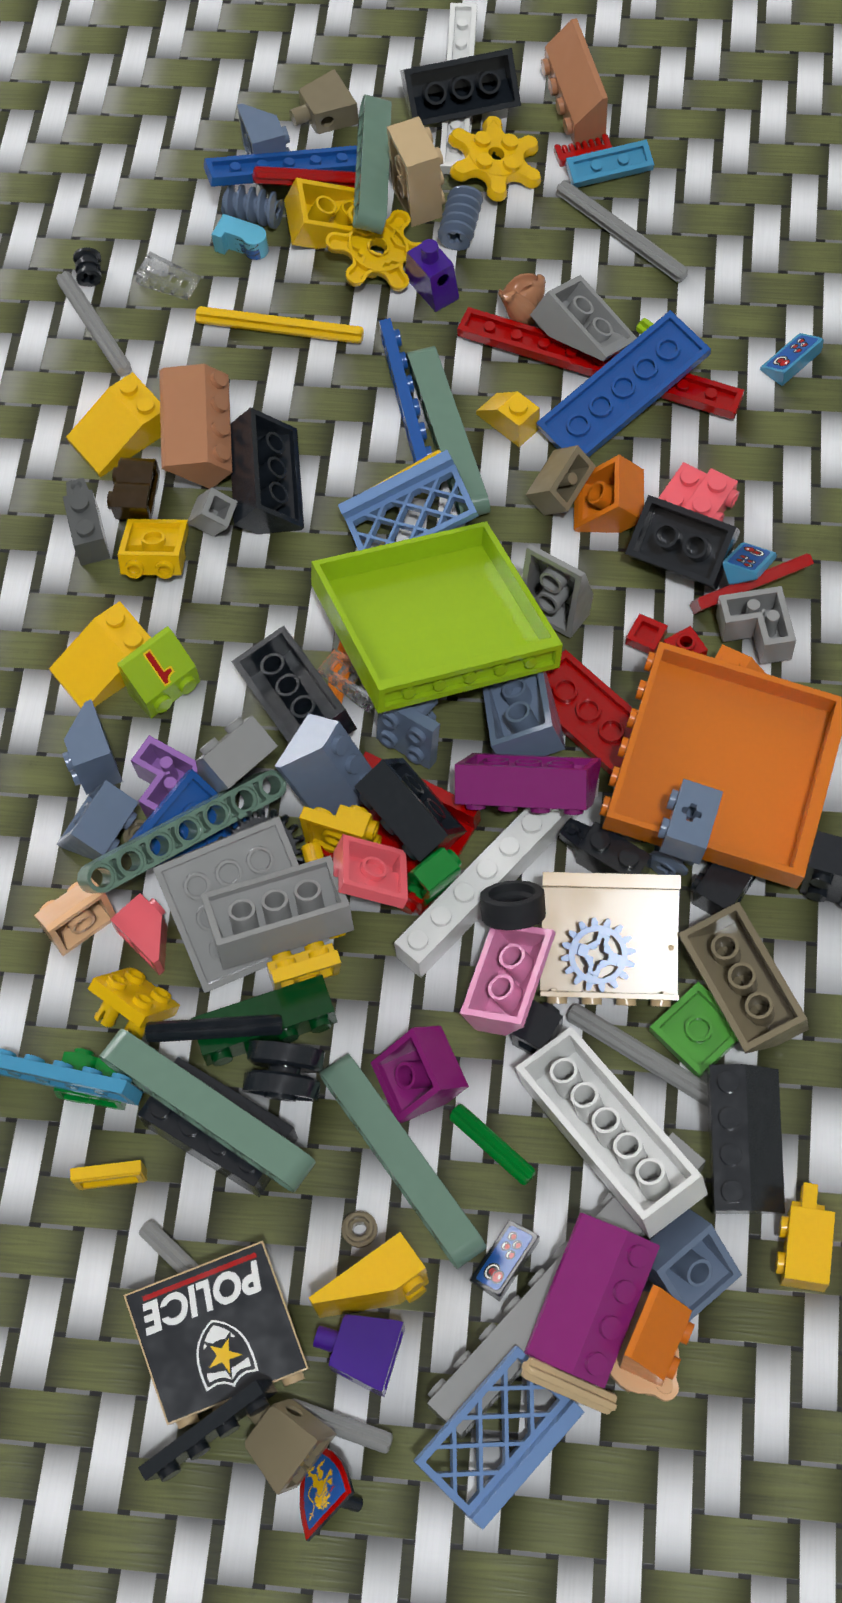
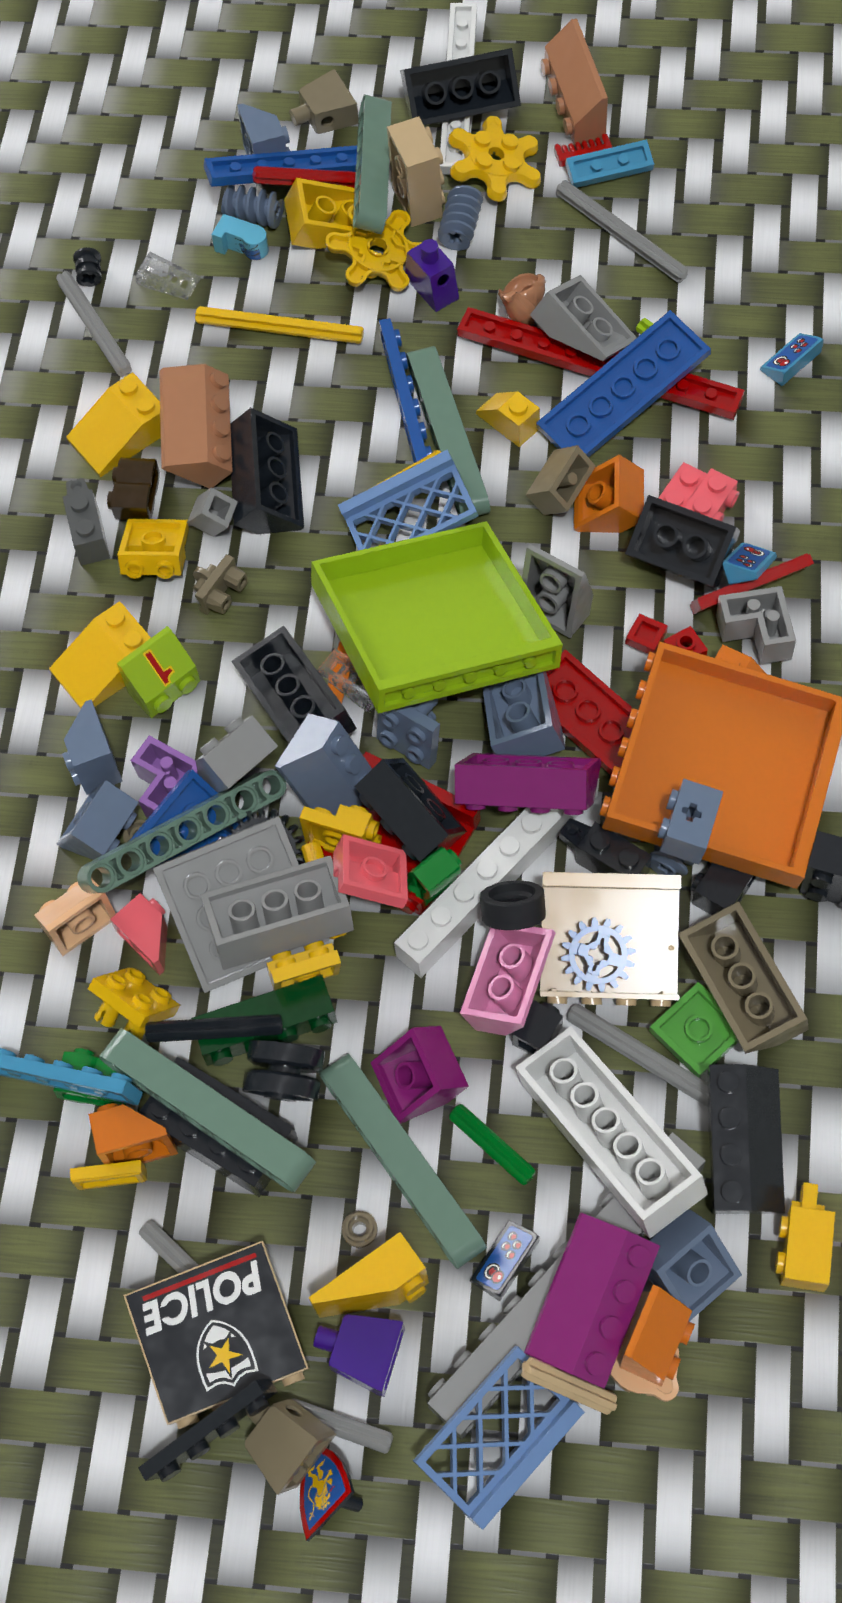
(128, 1136): none -> orange slope
(214, 582): none -> dark tan hips

